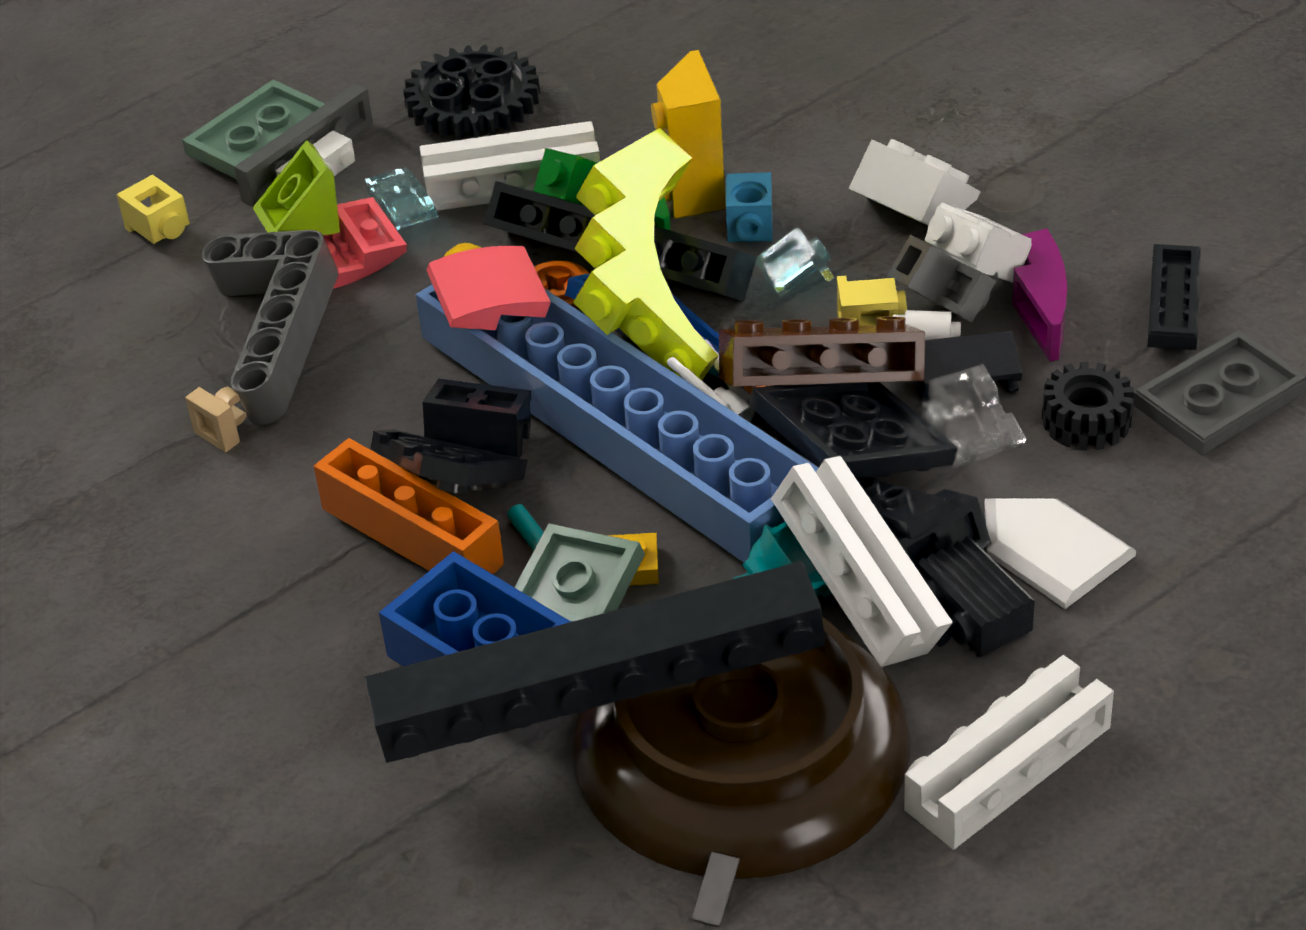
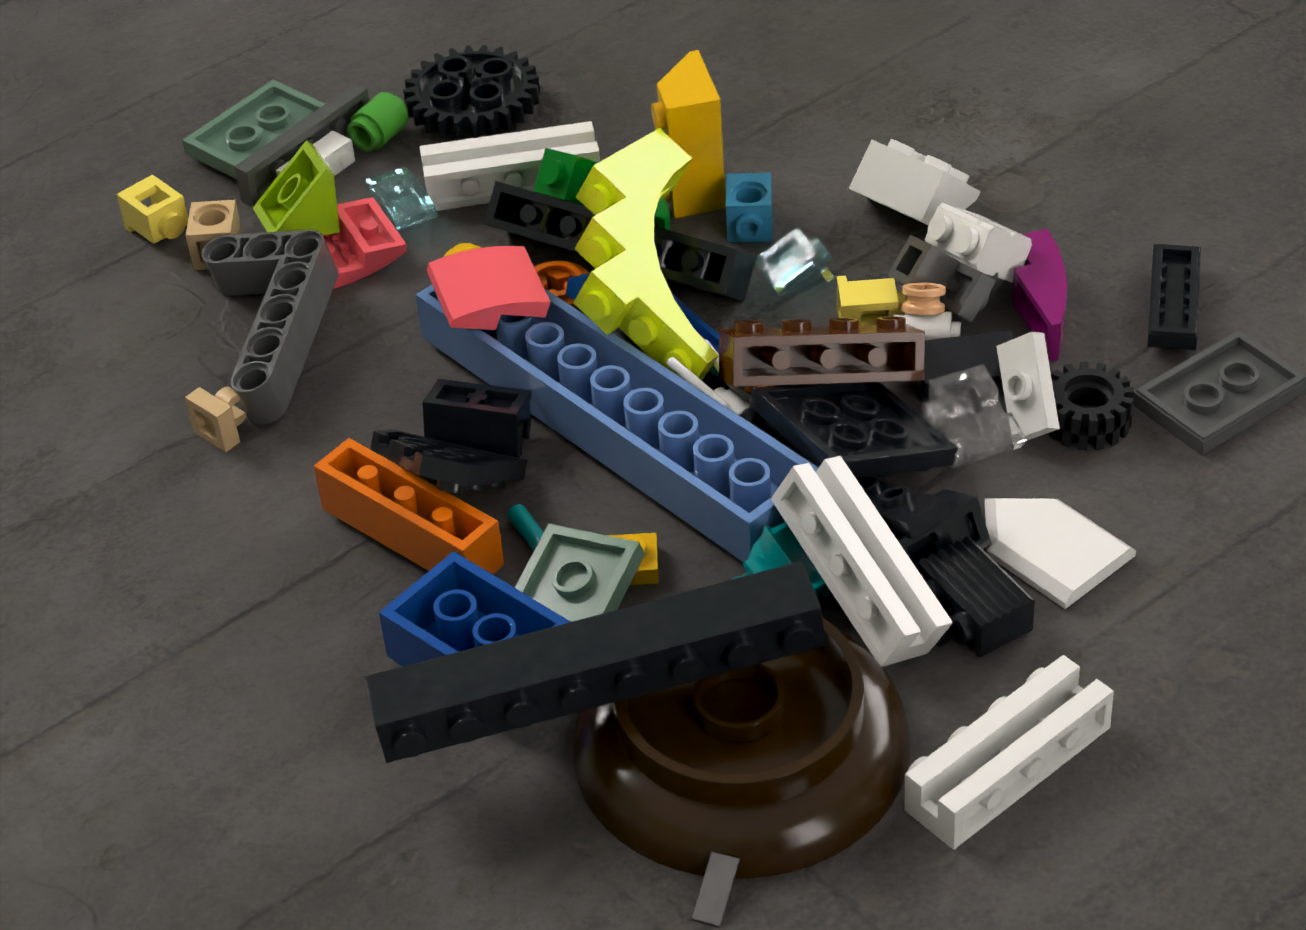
(208, 221): none -> tan brick
(377, 121): none -> bright green brick
(923, 298): none -> light nougat bush
(1028, 384): none -> white plate

